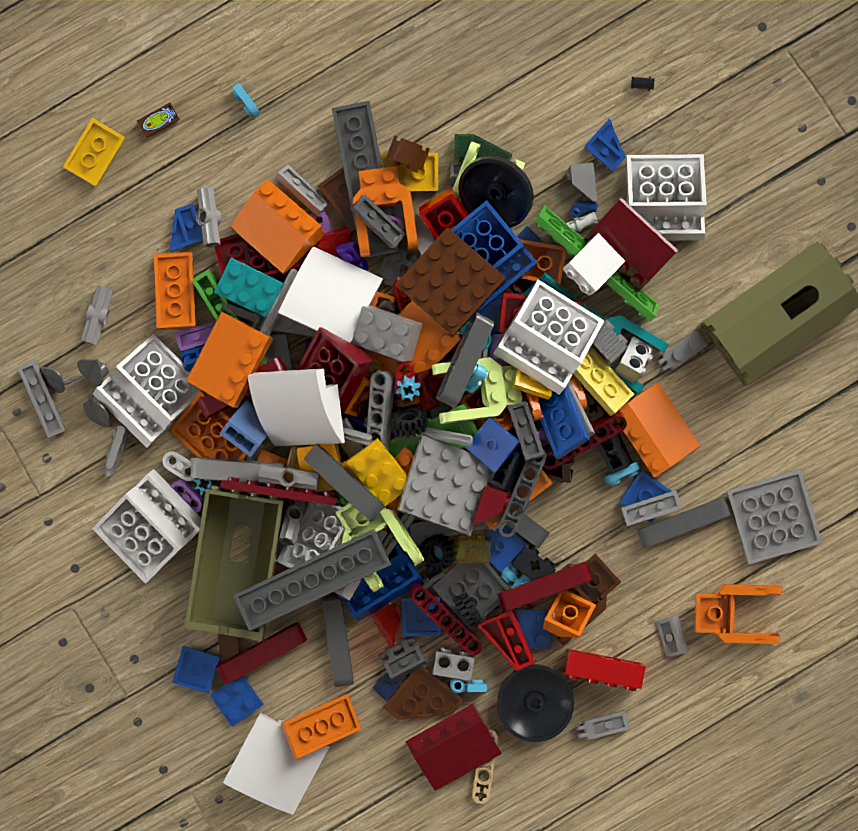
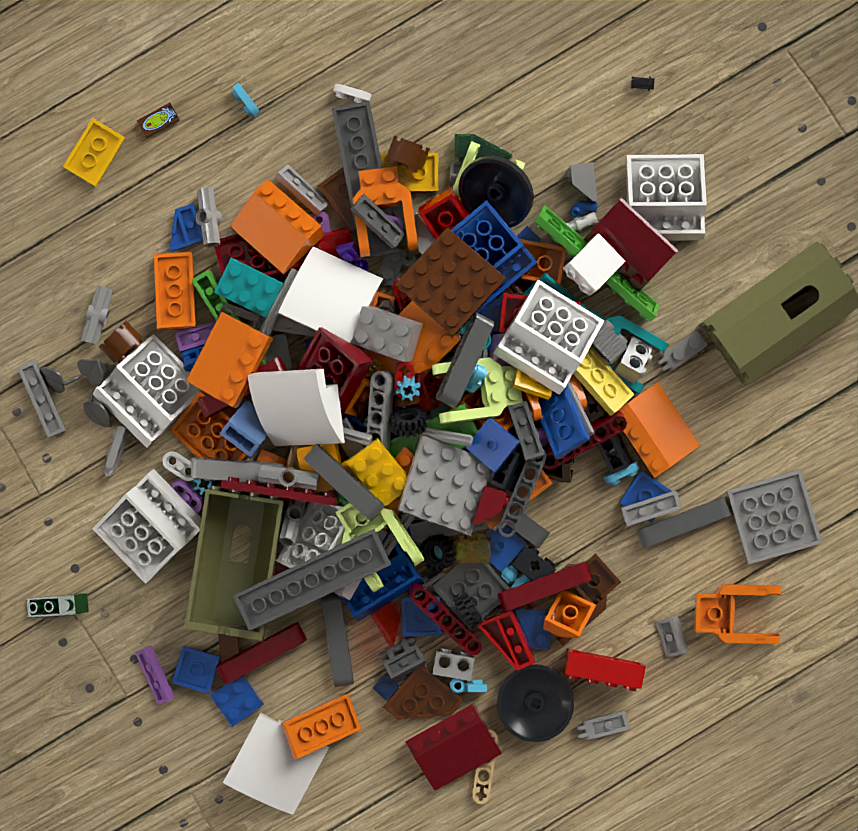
(57, 605): none -> dark green slope
(120, 342): none -> reddish brown brick
(154, 675): none -> medium lavender plate
(344, 91): none -> white plate
(606, 146): blue wing -> none

